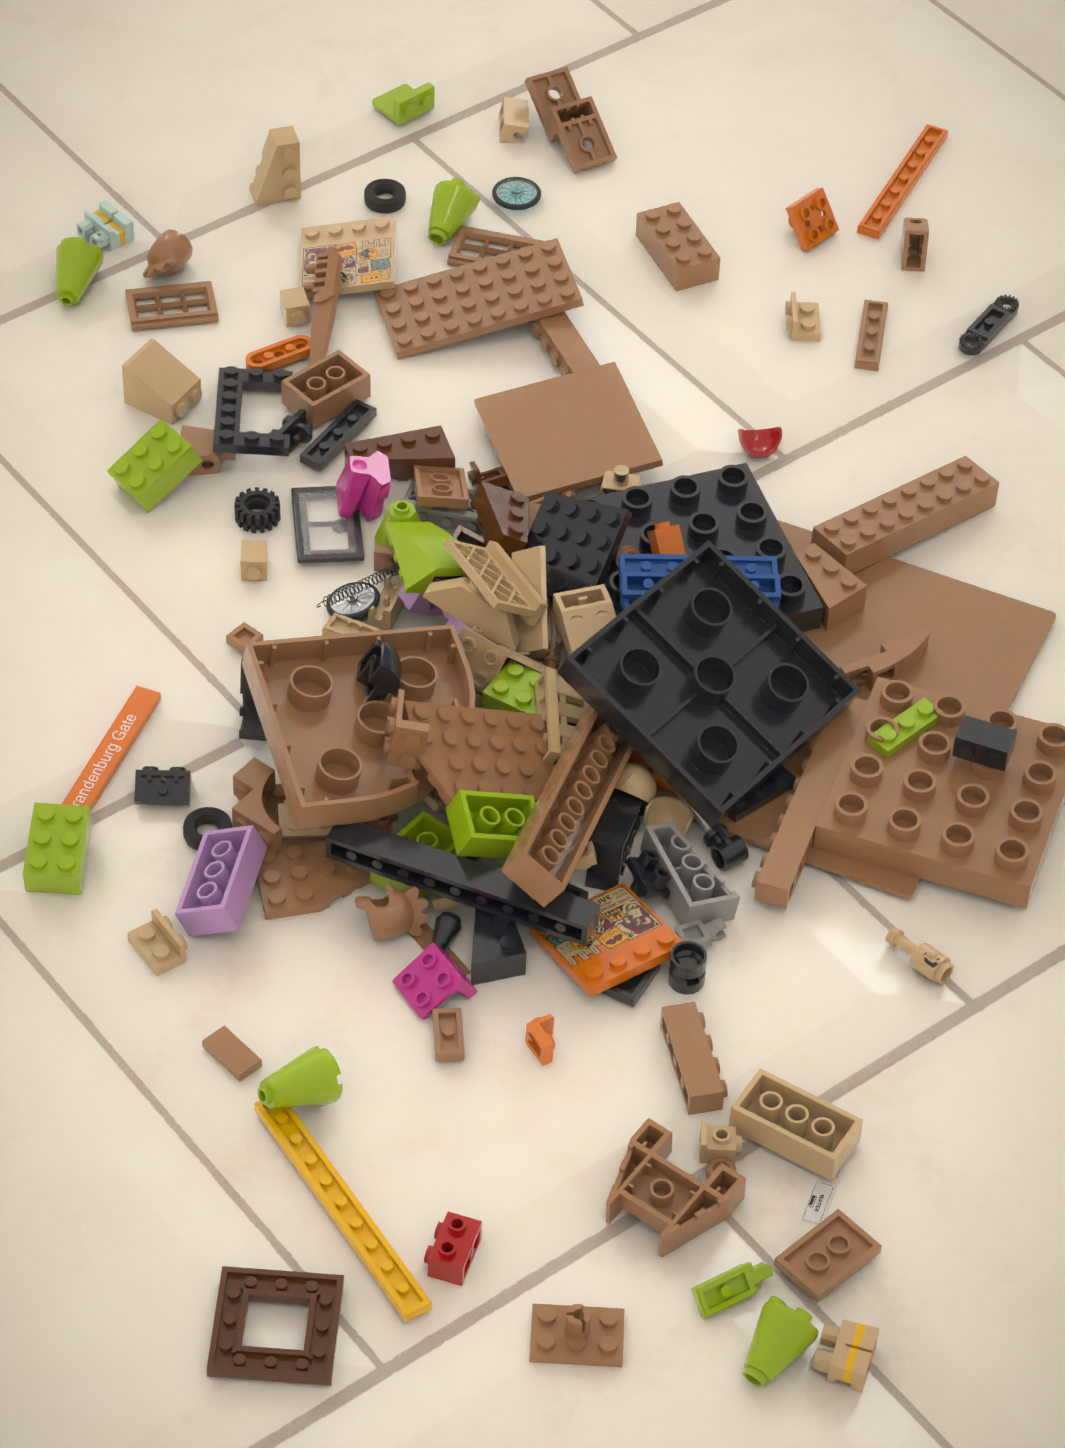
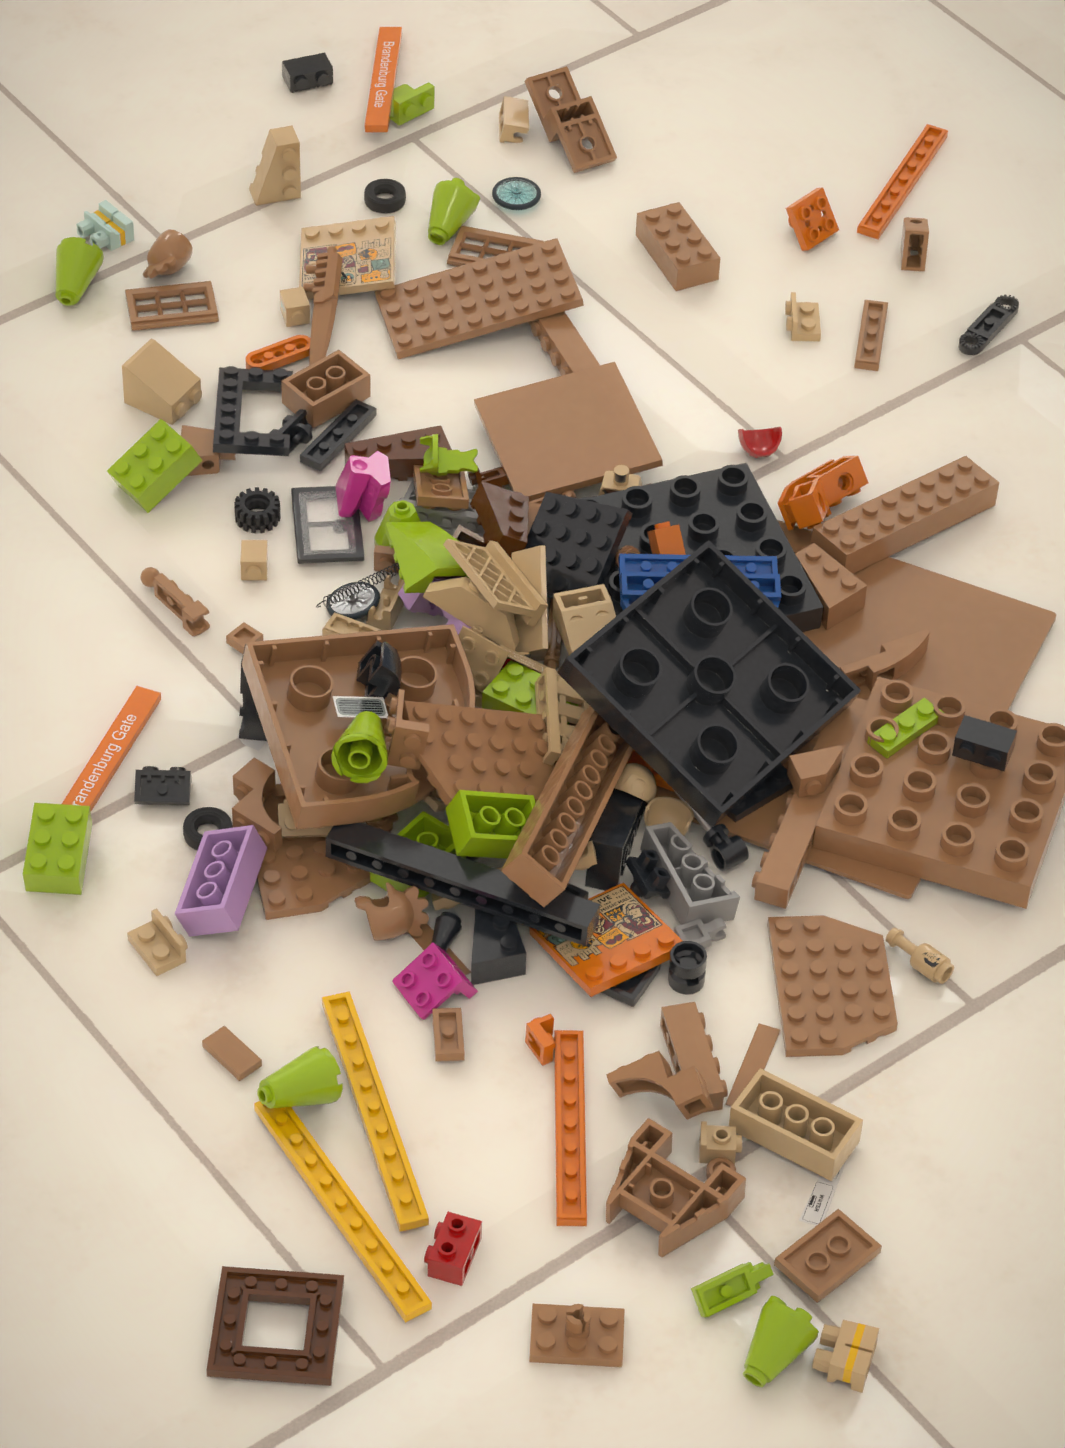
(177, 601): none -> medium nougat plate
(307, 72): none -> black brick
(352, 706): none -> sticker
(361, 749): none -> lime cone
(375, 1112): none -> yellow plate
(383, 79): none -> orange tile
(442, 461): none -> lime hair
(570, 1128): none -> orange tile
(655, 1075): none -> medium nougat arch
(755, 1058): none -> medium nougat sticker
(812, 494): none -> orange brick
(814, 770): none -> medium nougat slope
(830, 985): none -> medium nougat plate

